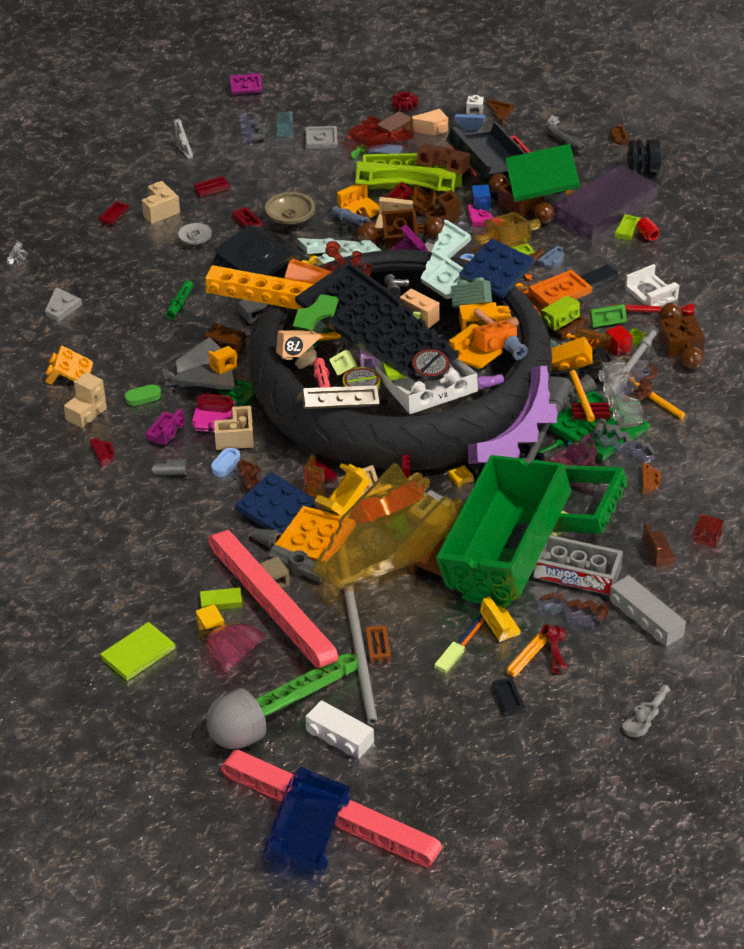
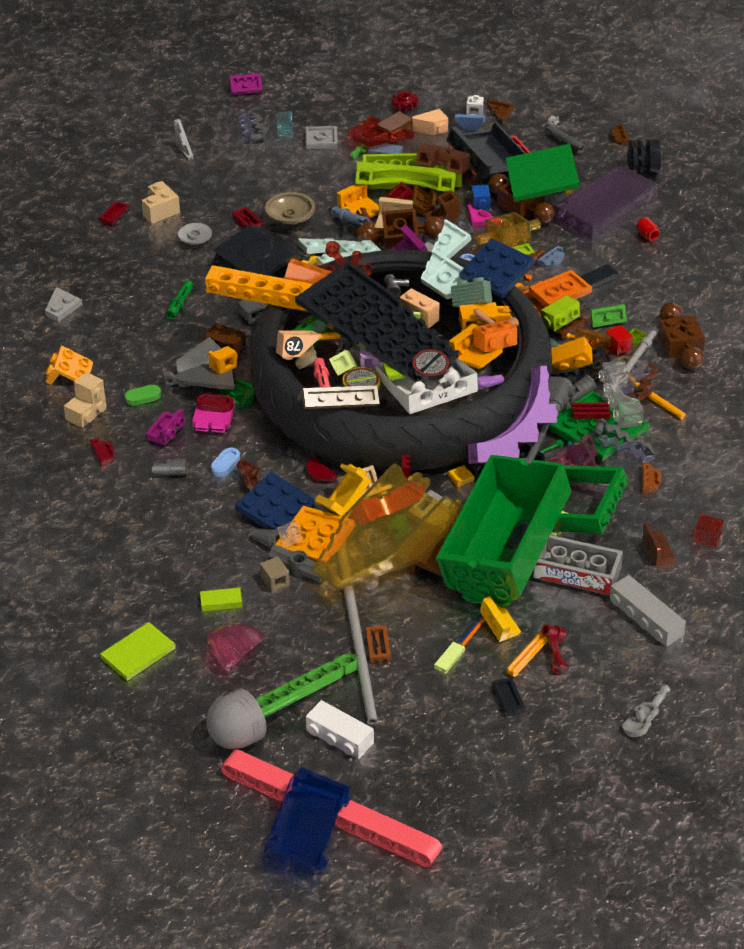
(17, 254): clear tile -> none
(209, 617): yellow panel -> none
(211, 186): dark red tile -> none
(236, 431): tan brick -> none
(273, 599): coral beam -> none
(289, 533): none -> clear tile
(314, 479): clear orange panel -> none
(322, 308): bright green tile -> none
(515, 347): sand blue bush -> none
(565, 606): piece -> none
(582, 397): light orange bar -> none
(627, 227): lime tile -> none
(658, 297): white panel -> none
(687, 310): red piece -> none

